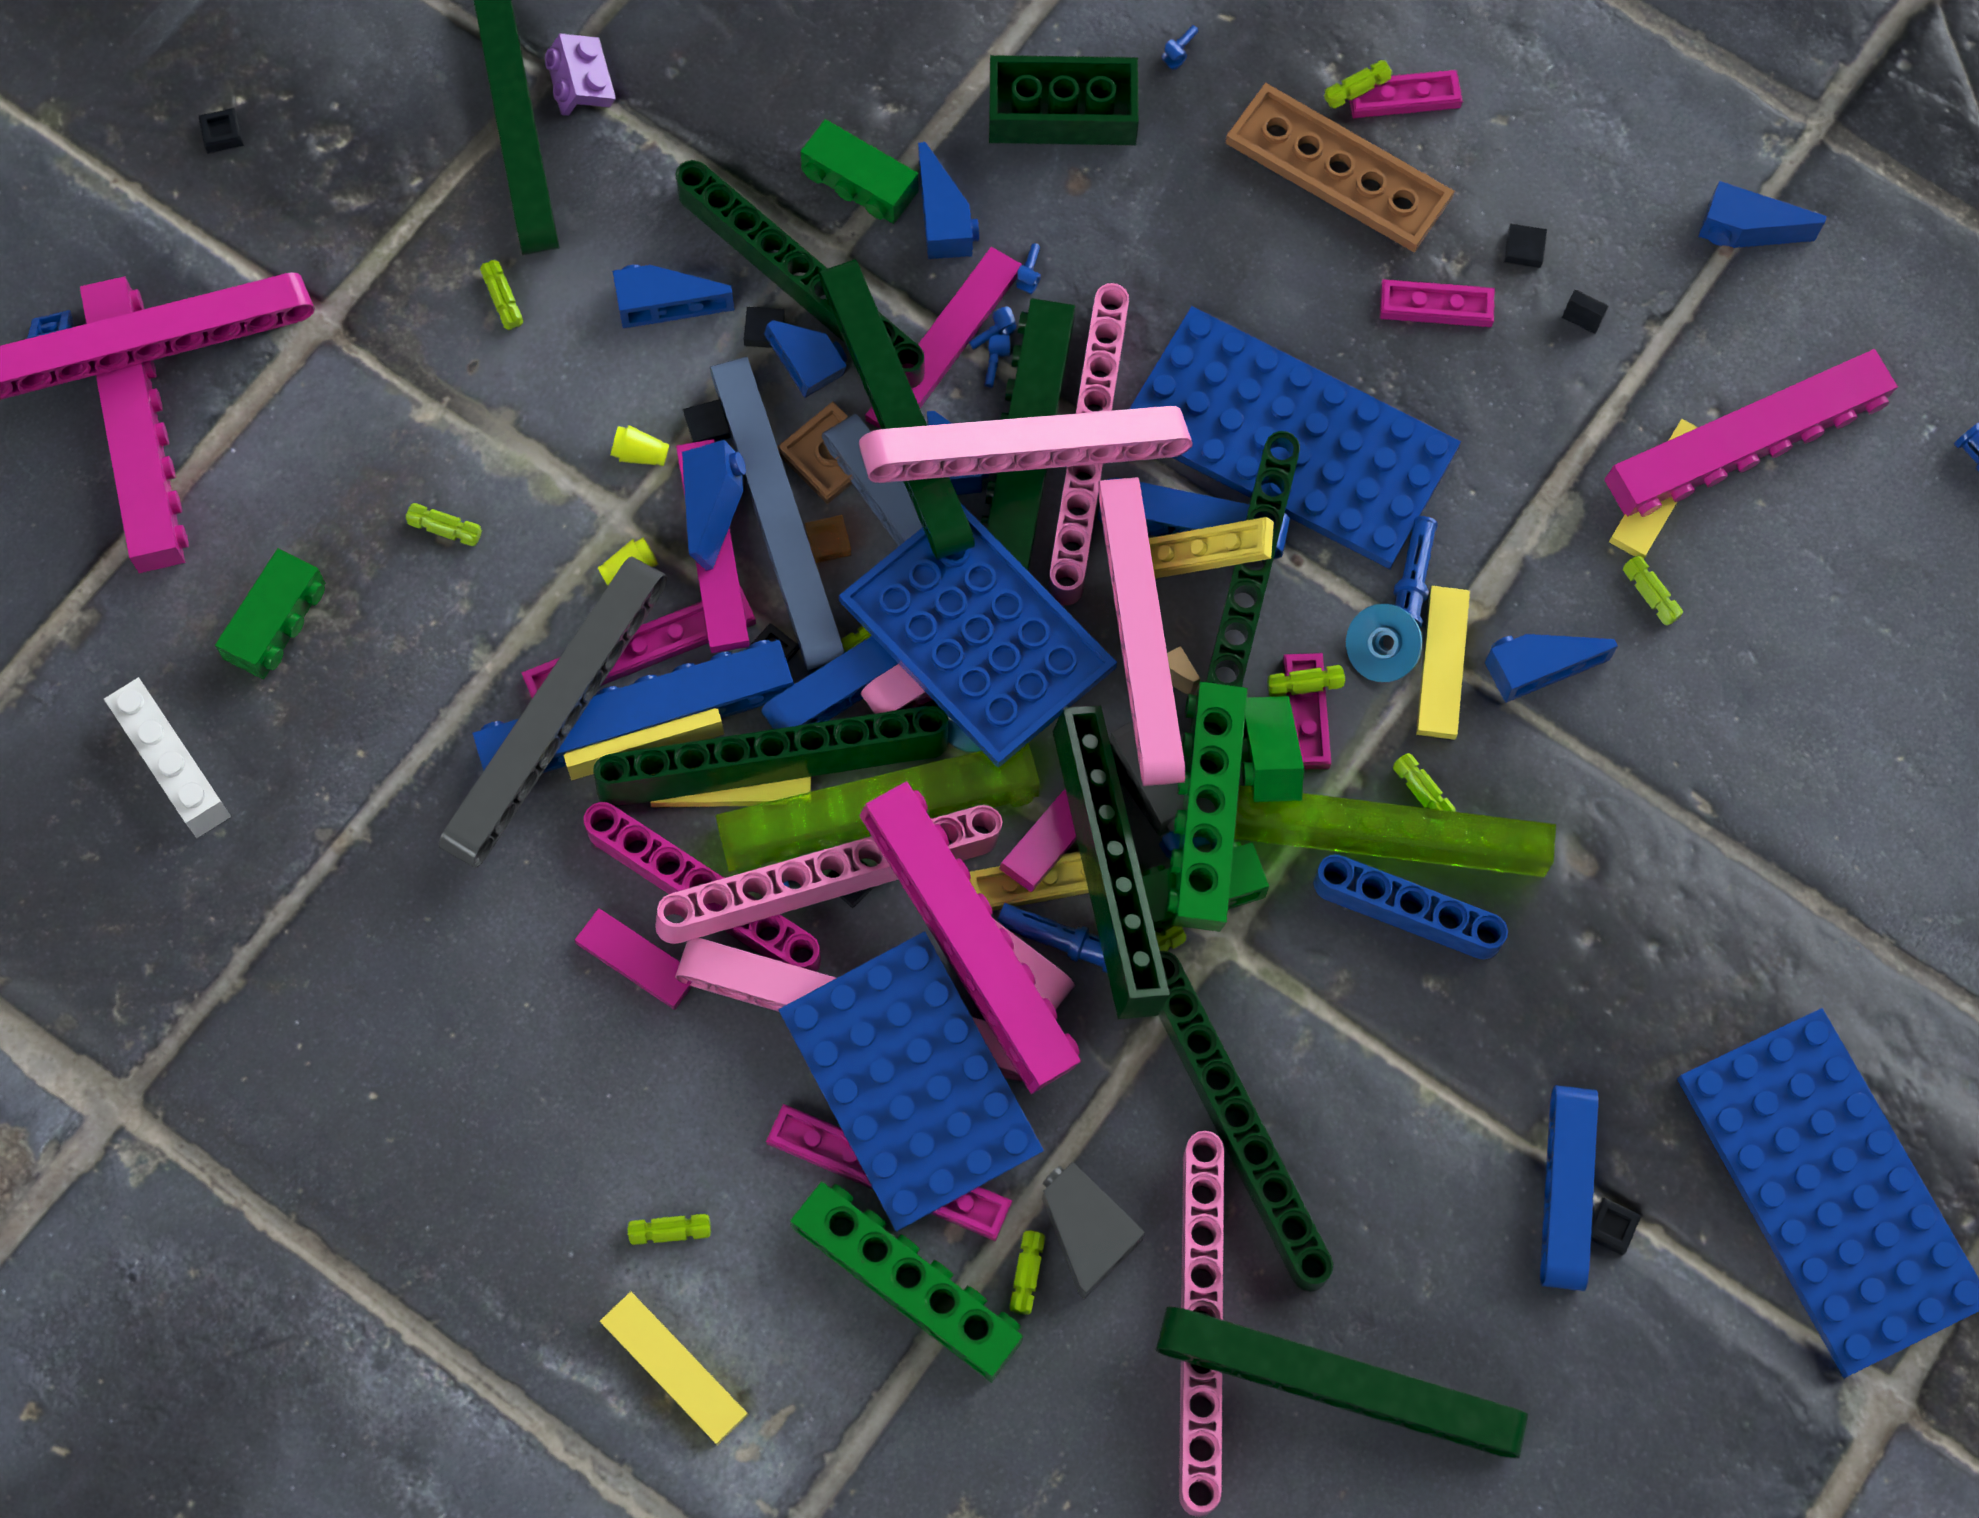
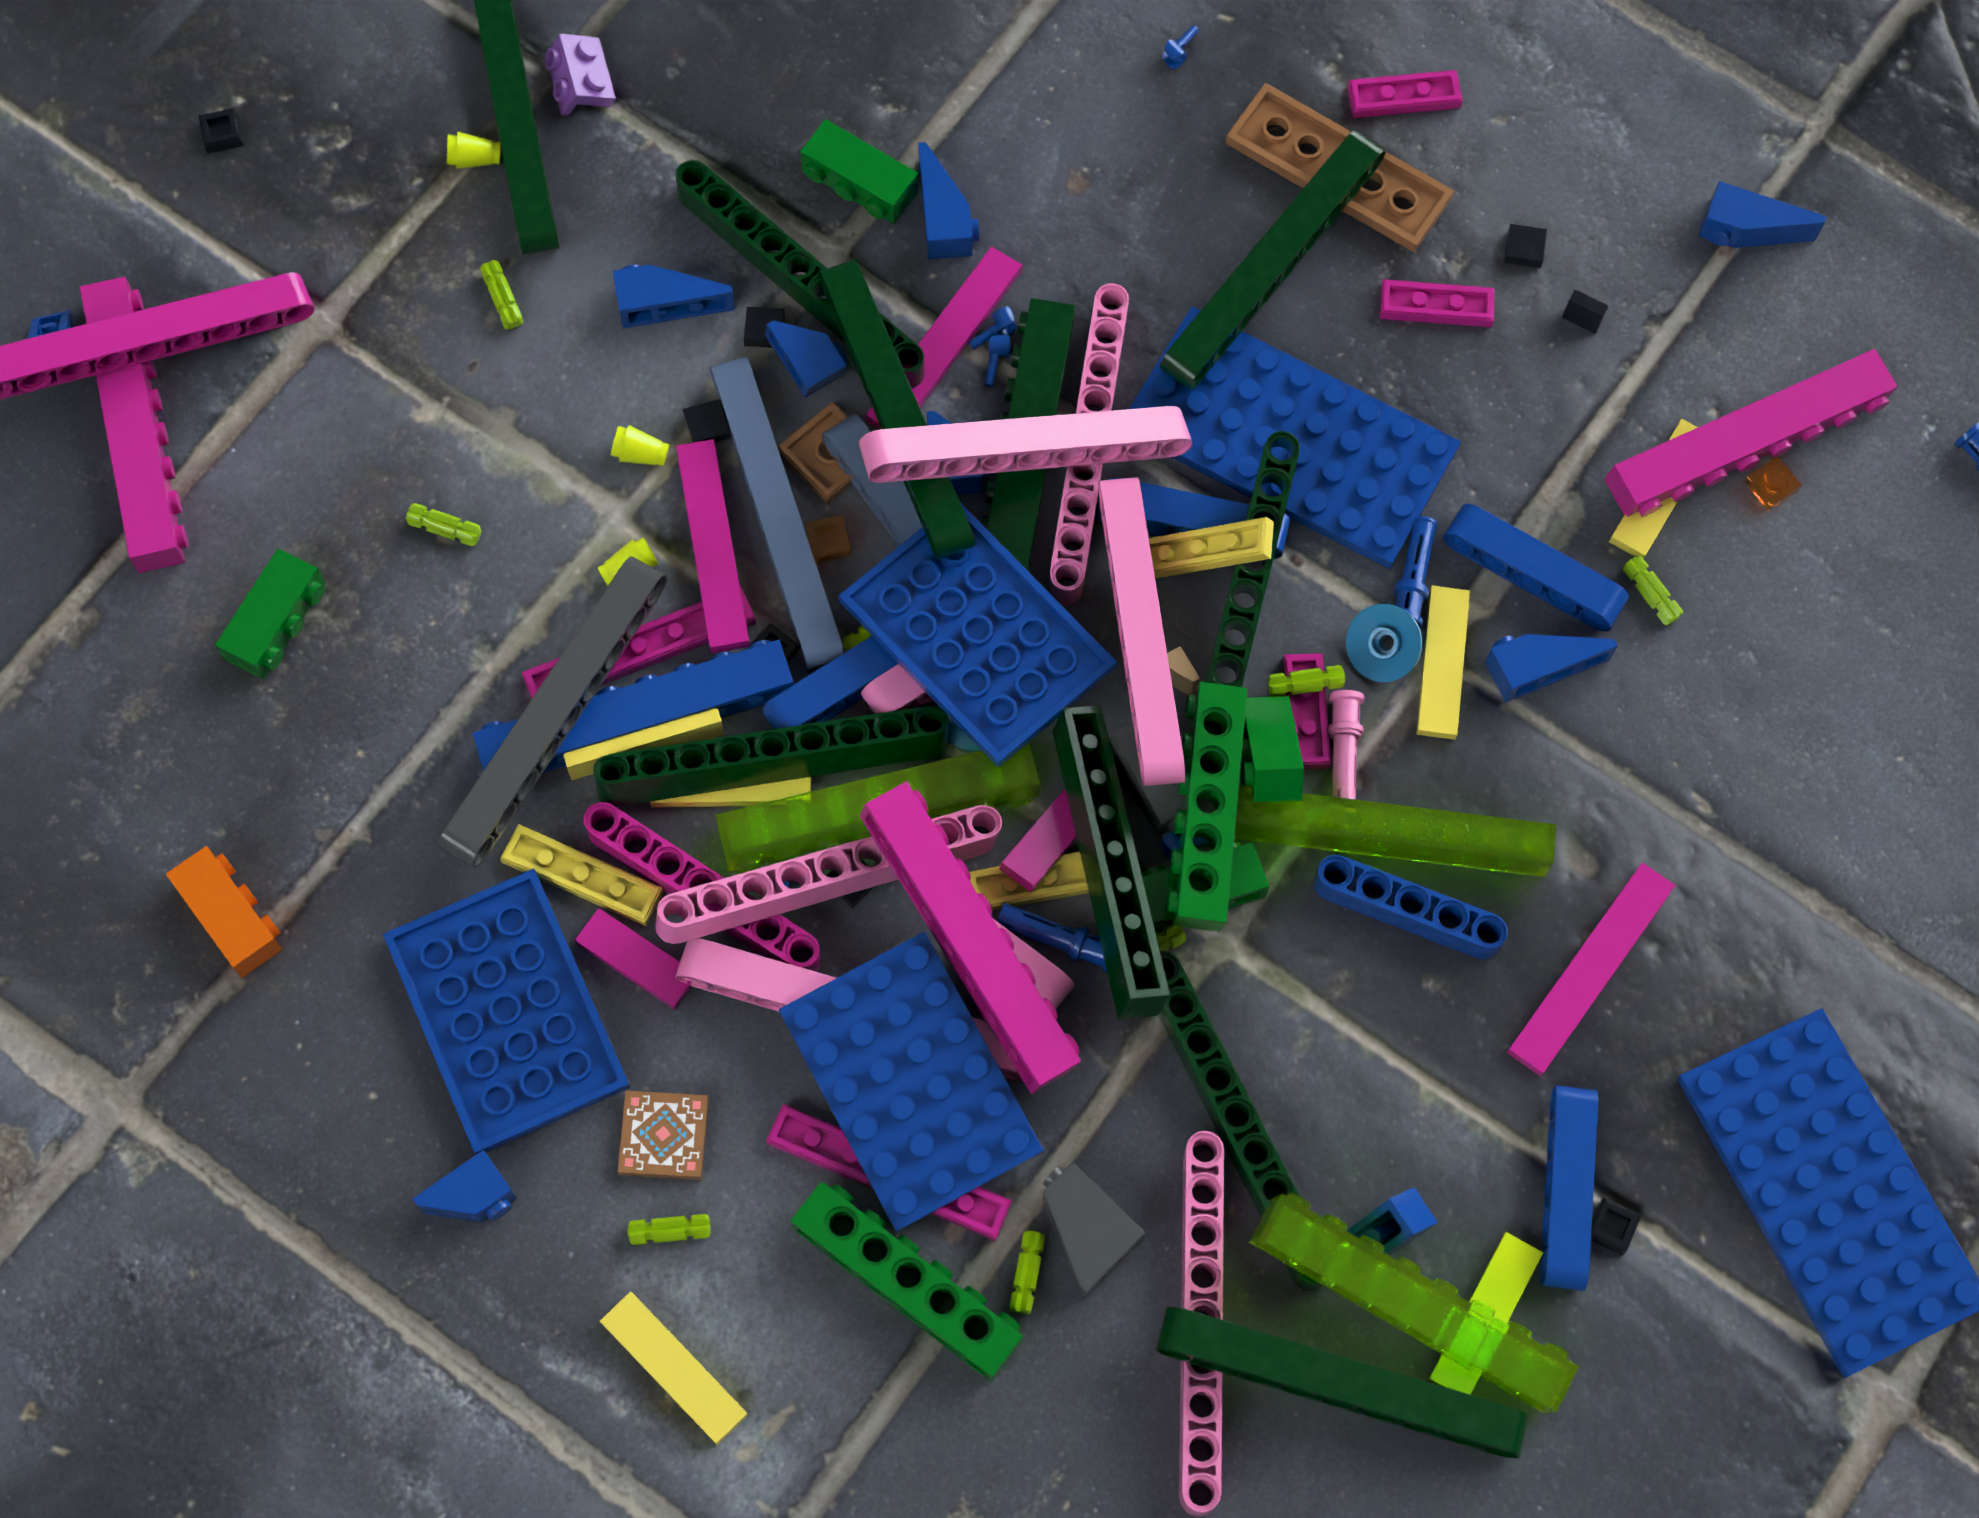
(167, 757): white brick -> none
(226, 910): none -> orange brick
(469, 1192): none -> blue slope
(471, 151): none -> neon yellow cone
(505, 1012): none -> blue plate
(582, 875): none -> light yellow tile
(663, 1135): none -> medium nougat tile
(711, 497): blue slope -> none
(1027, 278): blue hand -> none
(1063, 100): dark green brick -> none
(1272, 260): none -> dark green beam
(1345, 732): none -> bright pink pin
(1358, 84): lime axle -> none
(1396, 1221): none -> blue slope
(1414, 1303): none -> clear neon green brick
(1421, 784): lime axle -> none
(1501, 1290): none -> neon yellow tile
(1536, 567): none -> blue beam
(1591, 969): none -> dark pink tile
(1773, 483): none -> clear orange plate

